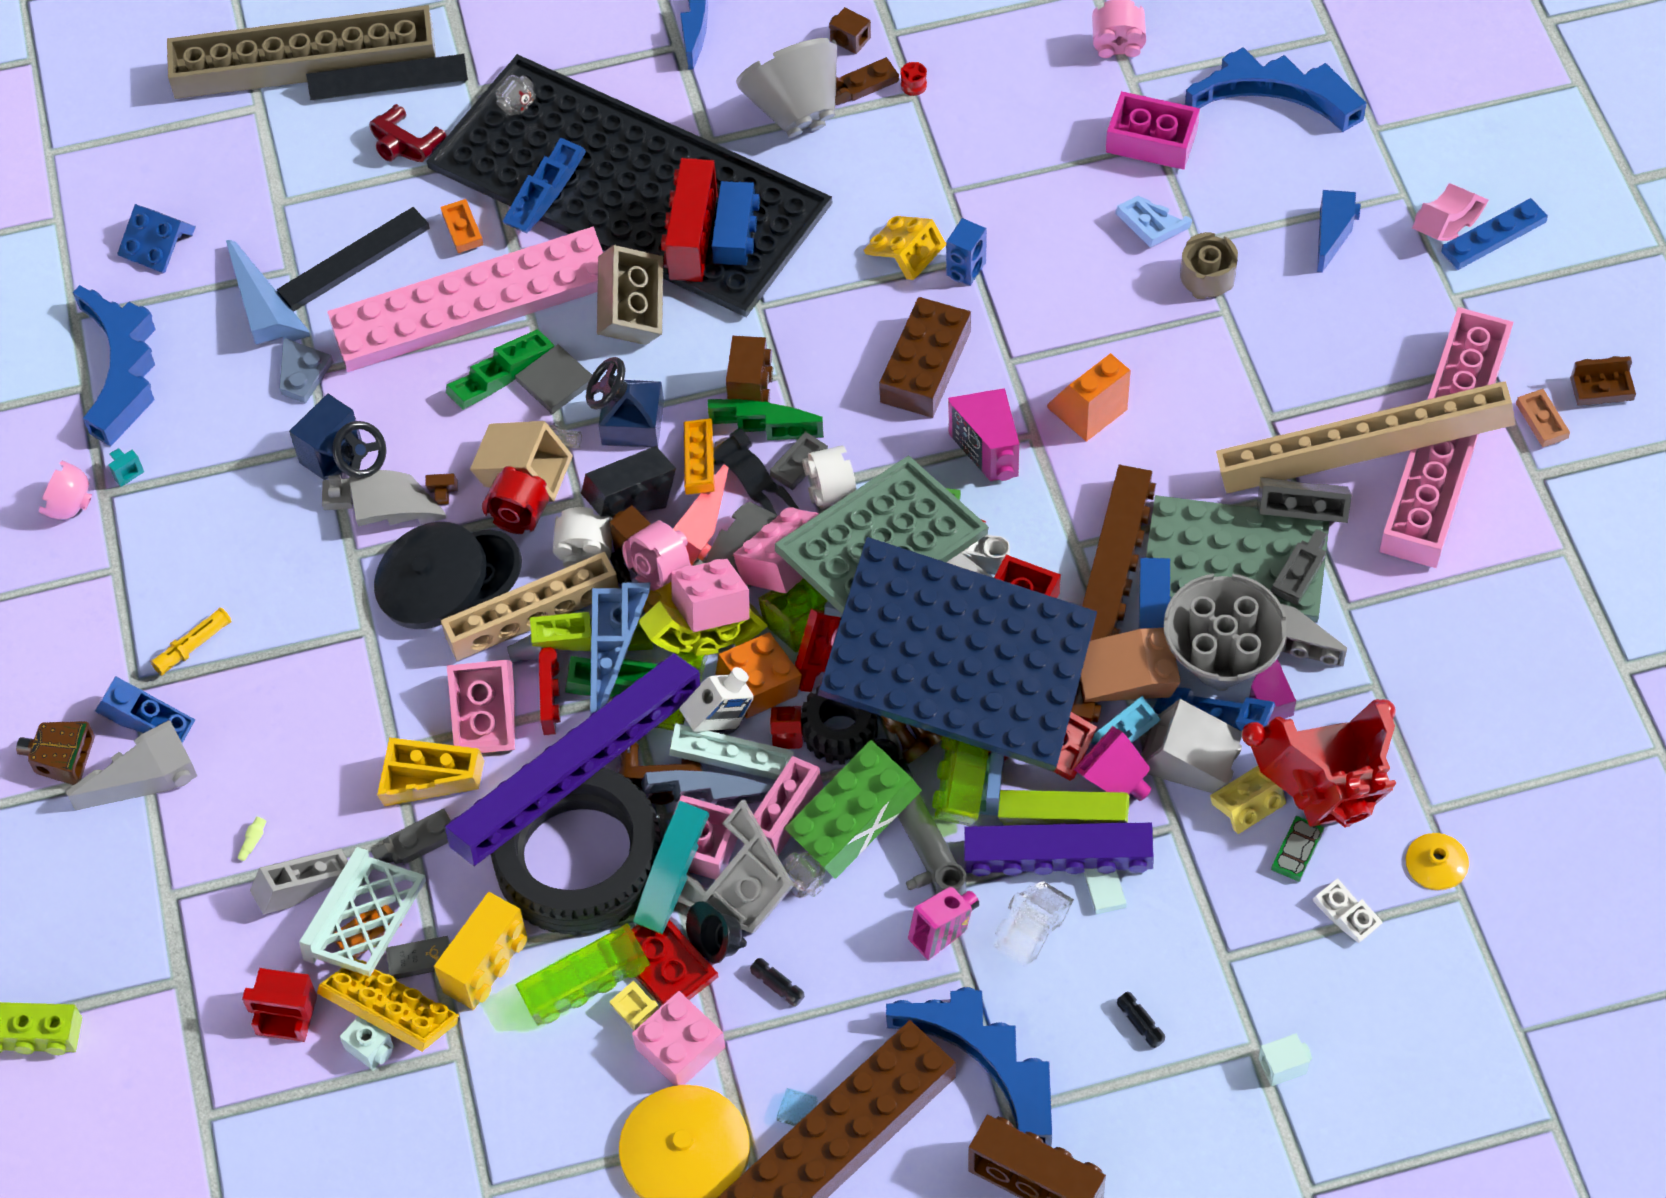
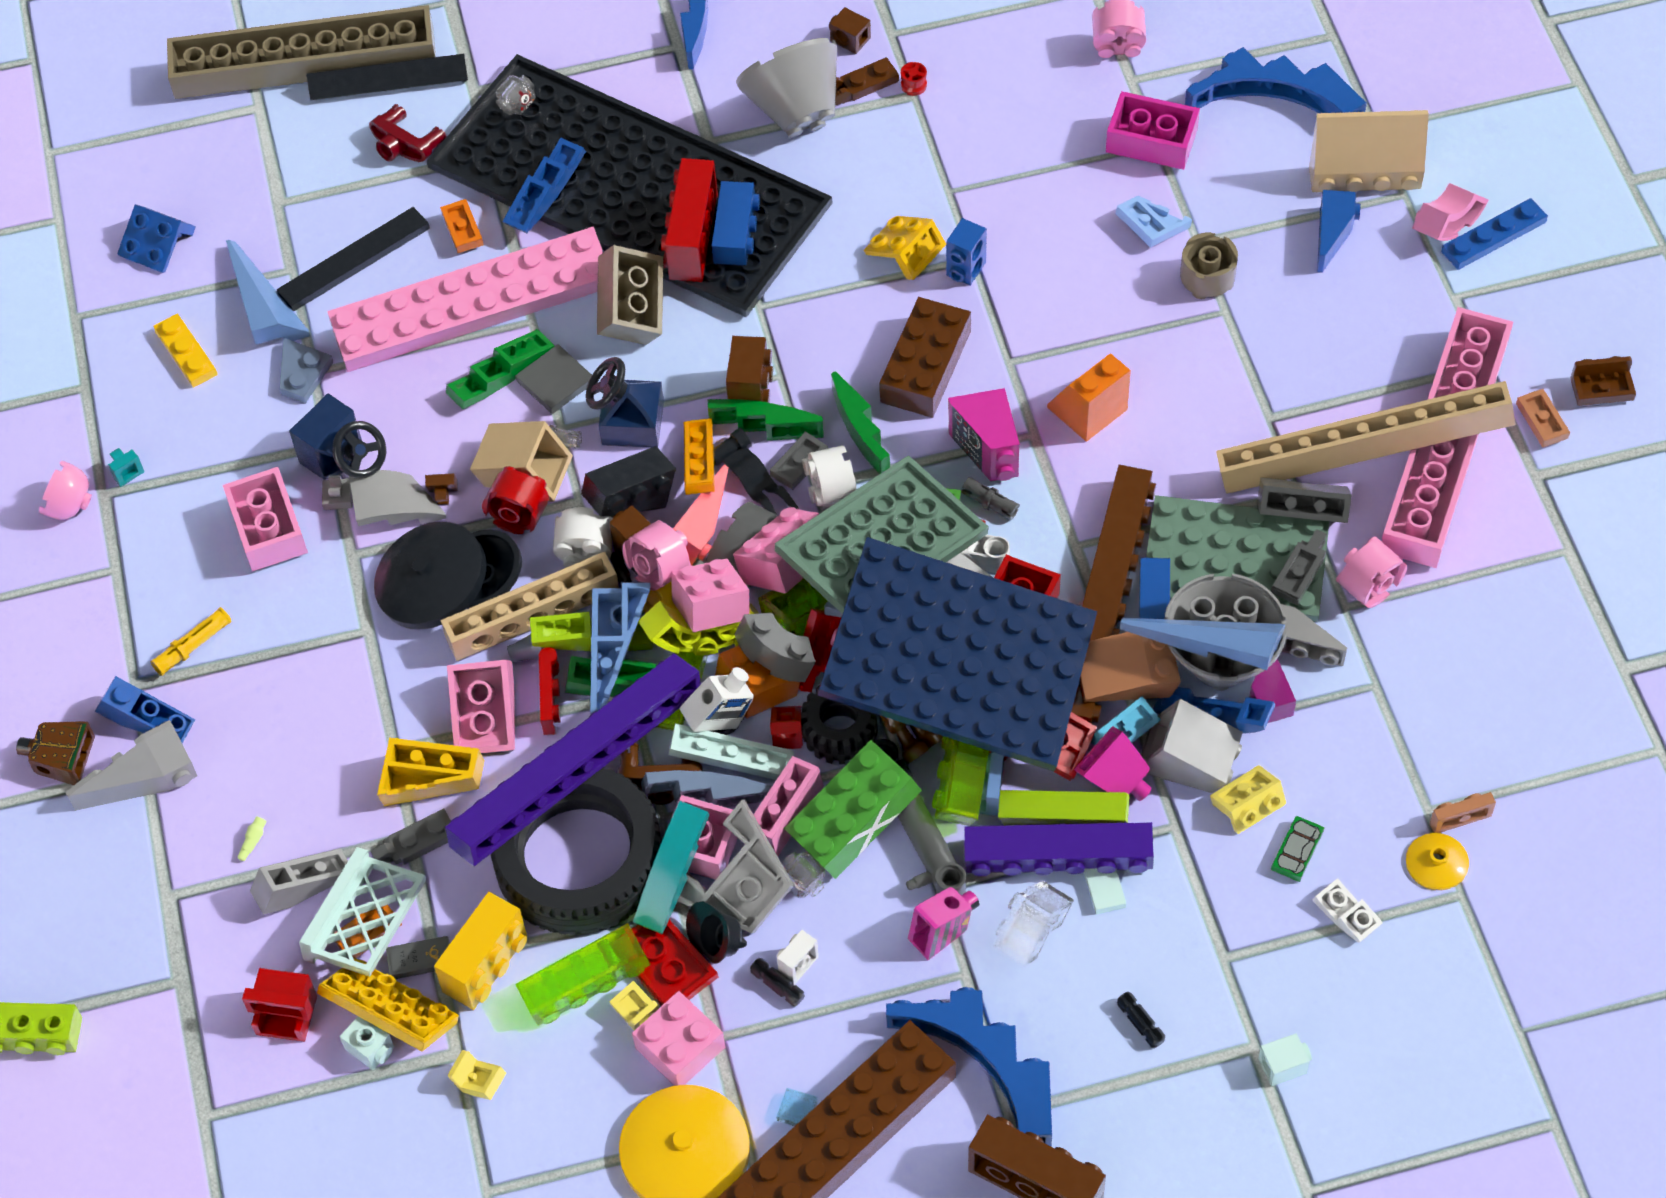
(125, 389): blue arch -> none
(185, 350): none -> yellow plate
(265, 519): none -> bright pink brick
(475, 1076): none -> light yellow bracket
(775, 648): none -> dark grey brick
(797, 956): none -> white piece
(858, 421): none -> green slope
(990, 498): none -> dark grey pin
(1239, 641): none -> medium blue wedge
(1329, 769): red piece -> none
(1369, 151): none -> tan slope
(1371, 572): none -> bright pink brick
(1471, 809): none -> nougat plate

